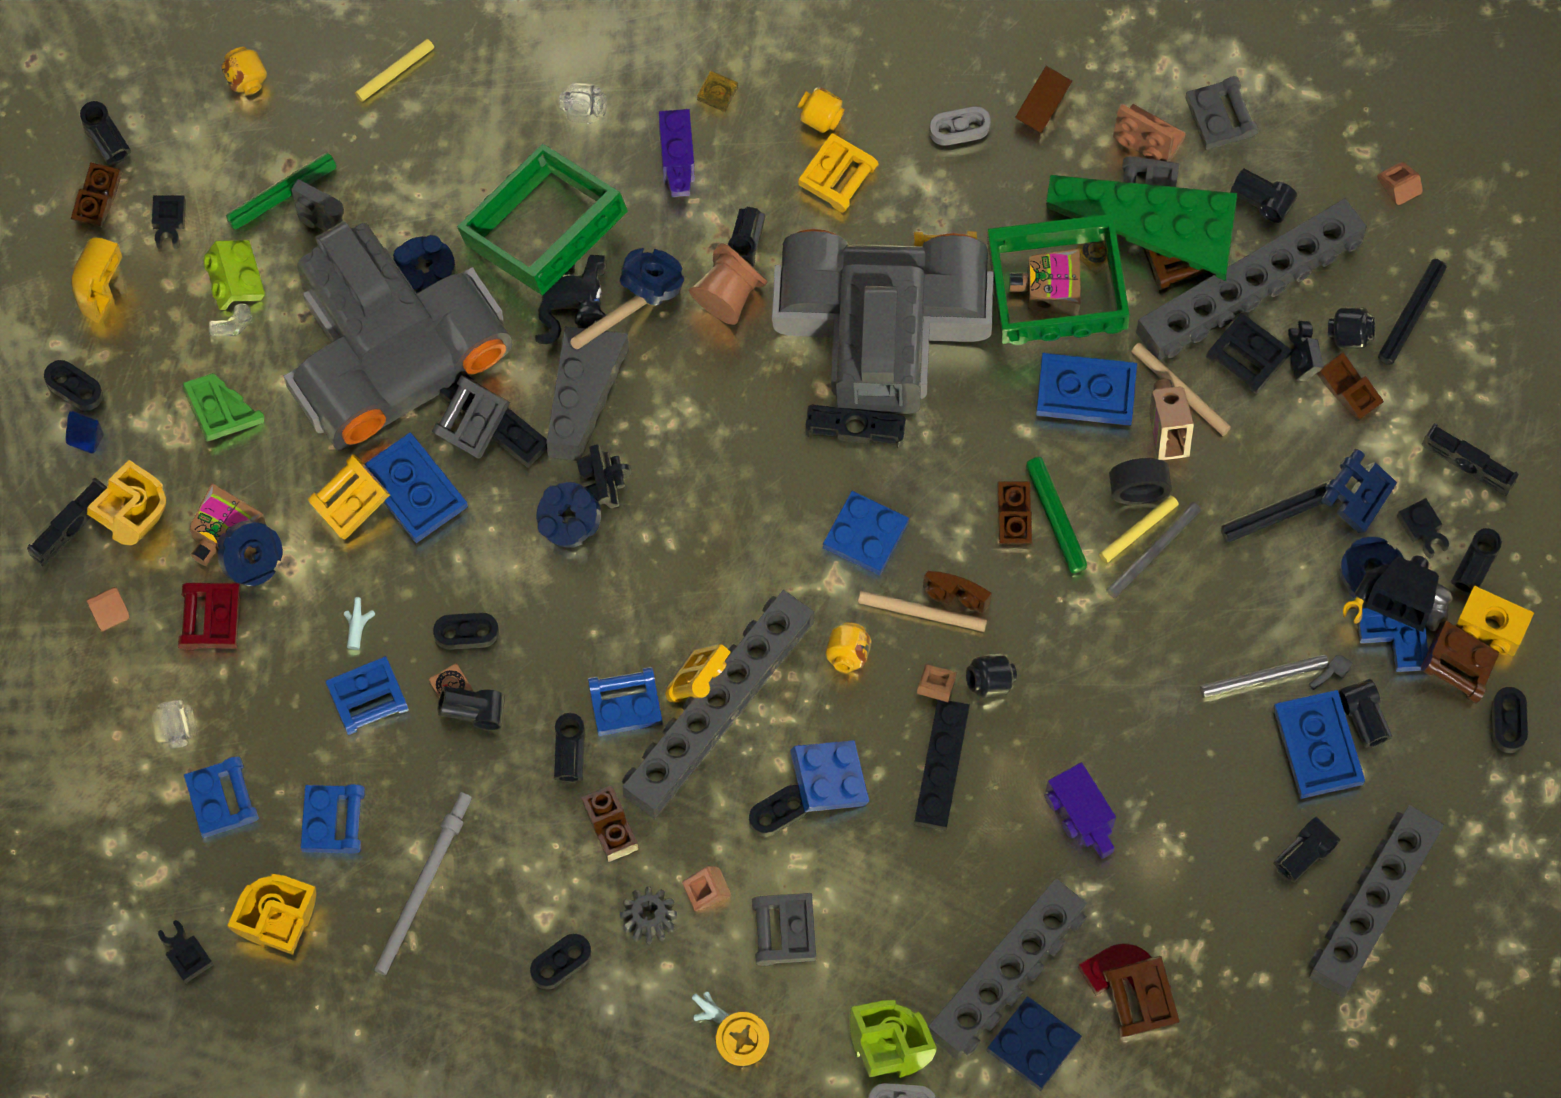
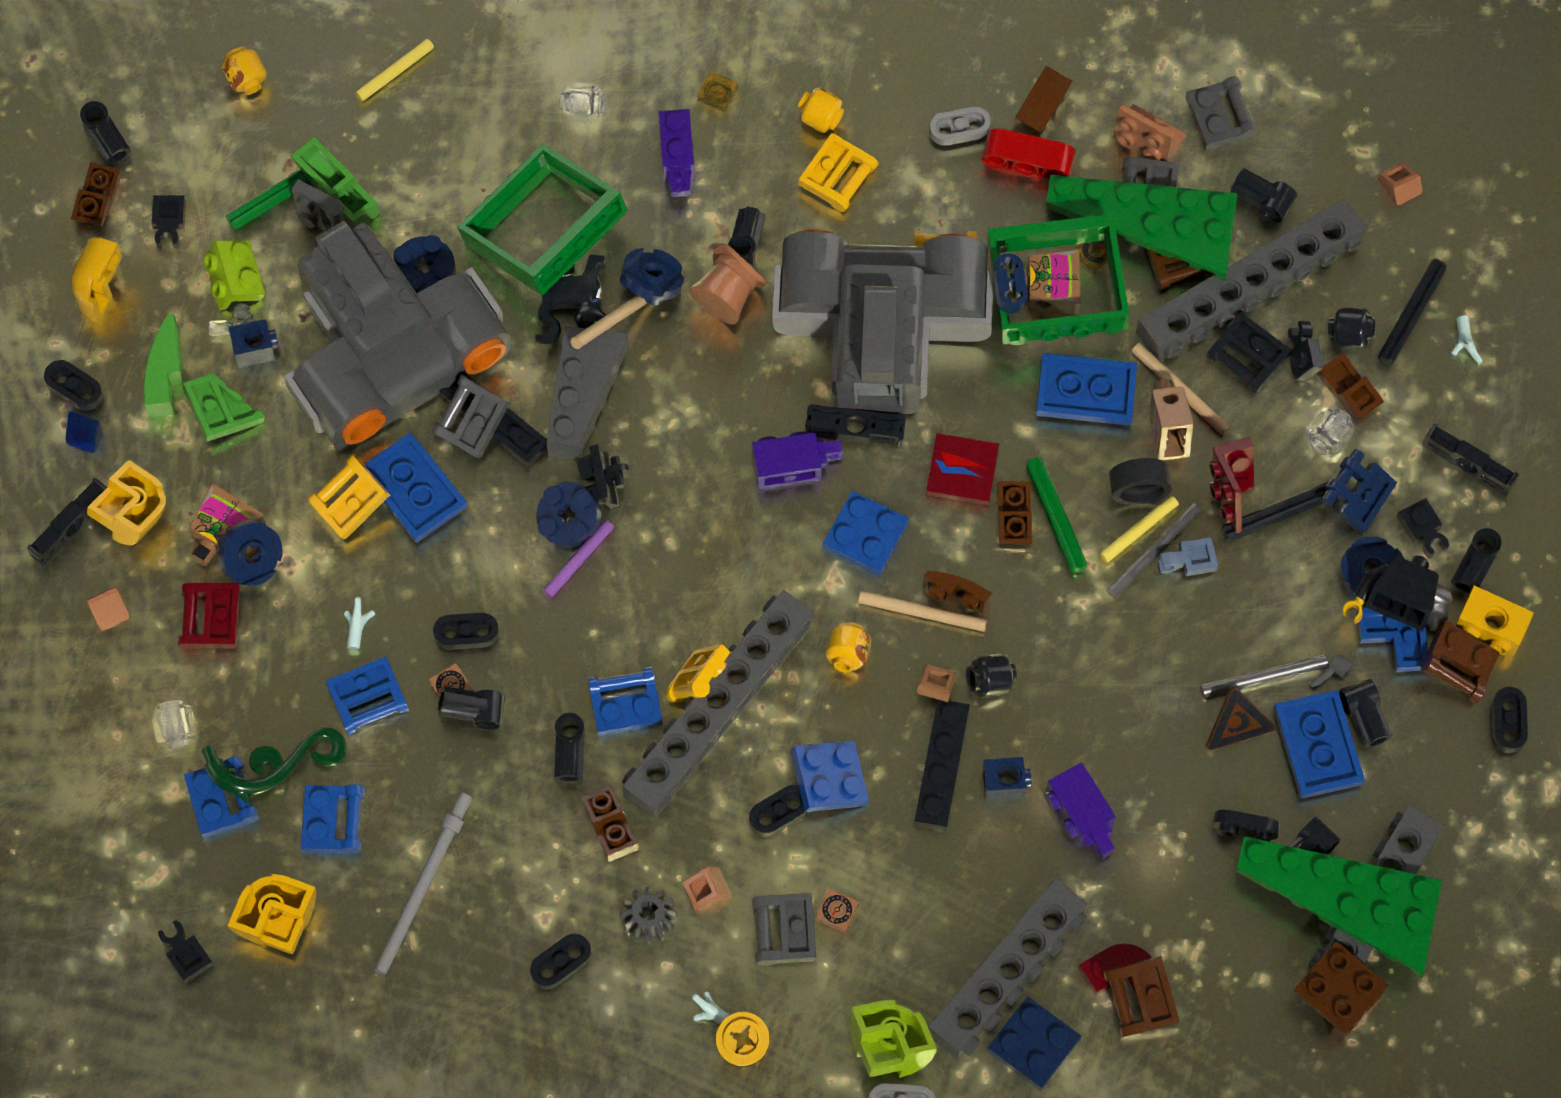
(163, 370): none -> bright green slope
(248, 355): none -> dark blue brick
(267, 755): none -> dark green plant
(337, 181): none -> bright green slope
(577, 559): none -> medium lavender bar
(792, 458): none -> dark purple hinge
(837, 910): none -> medium nougat tile
(962, 469): none -> dark red tile
(997, 790): none -> dark blue brick
(1016, 283): none -> dark blue beam
(1027, 154): none -> red beam
(1193, 556): none -> sand blue plate
(1232, 475): none -> dark red bracket
(1235, 823): none -> black plate
(1237, 721): none -> black piece
(1330, 431): none -> clear head
(1341, 989): none -> reddish brown bracket
(1363, 900): none -> green wing
(1465, 339): none -> light aqua bar

